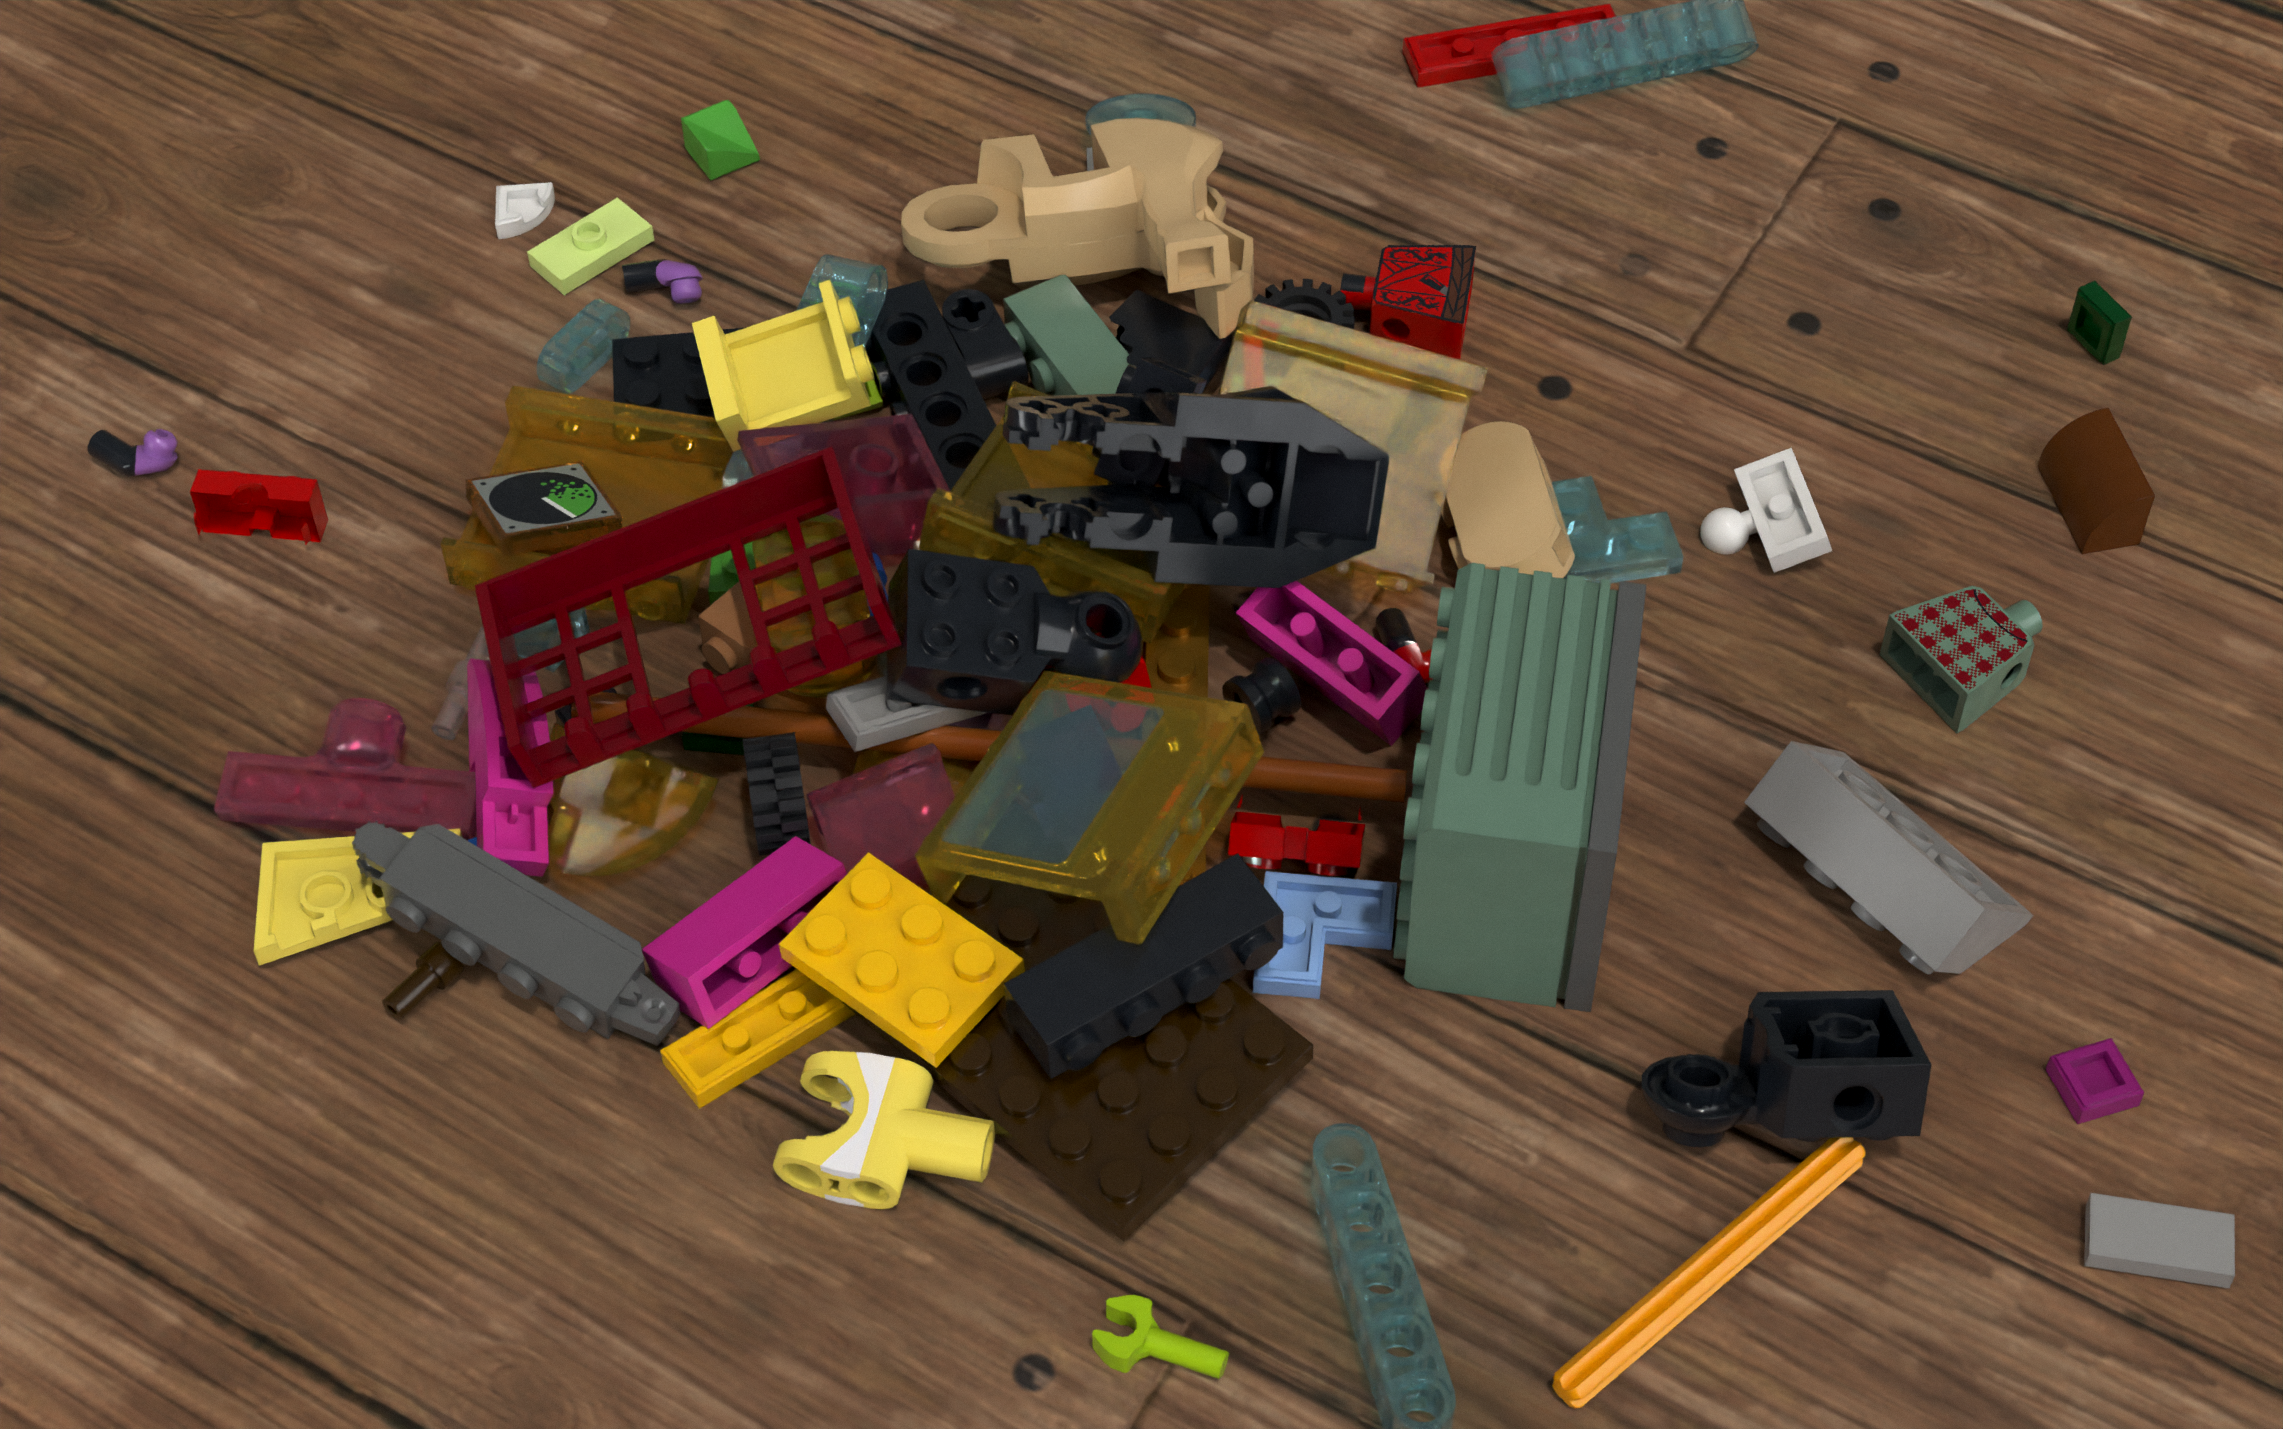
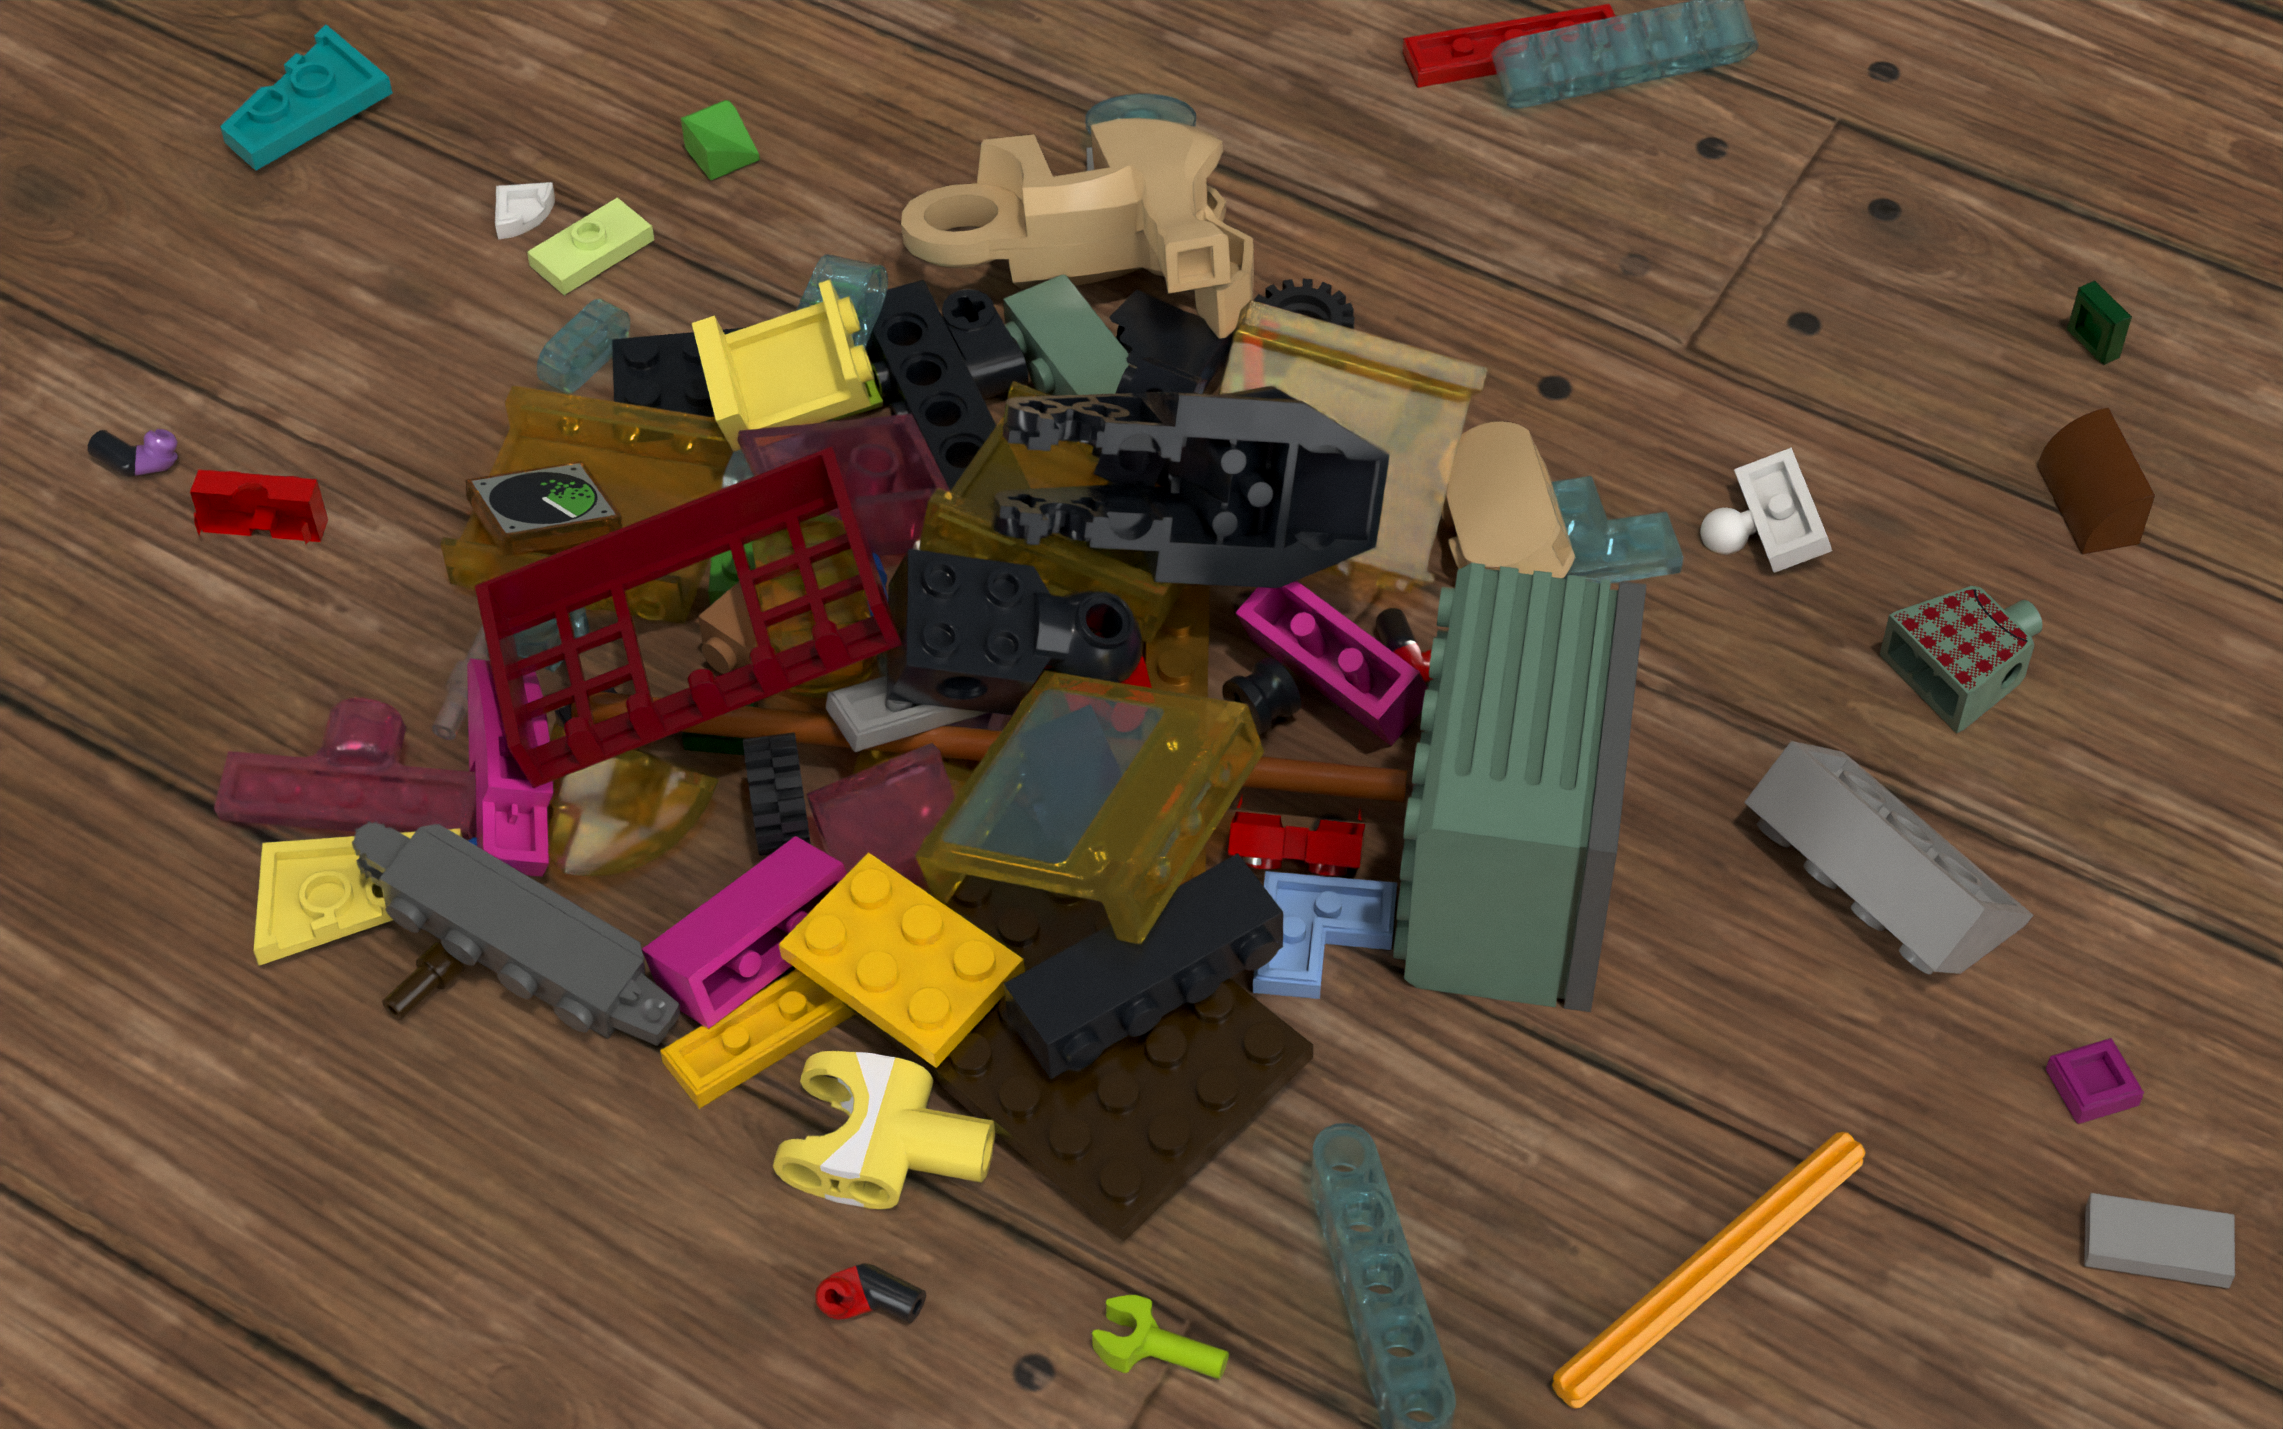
(310, 98): none -> teal wing
(664, 273): arm -> none
(868, 1289): none -> arm
(1417, 295): red torso -> none
(1805, 1071): black brick -> none

